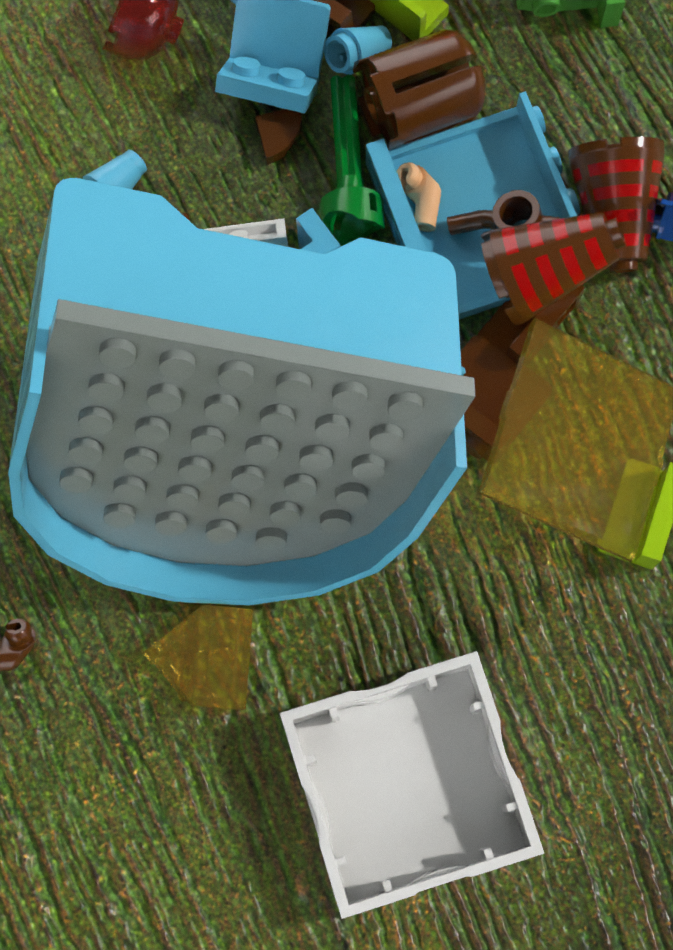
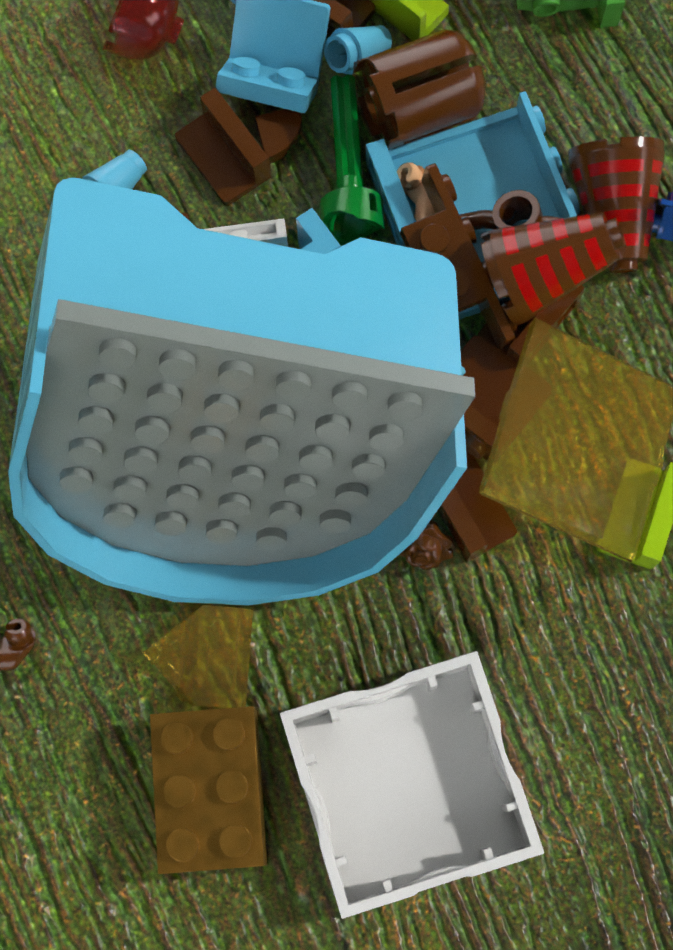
(208, 790): none -> pearl gold brick
(224, 150): none -> reddish brown panel
(429, 548): none -> reddish brown plant
(454, 239): none -> reddish brown bracket
(472, 518): none -> reddish brown panel

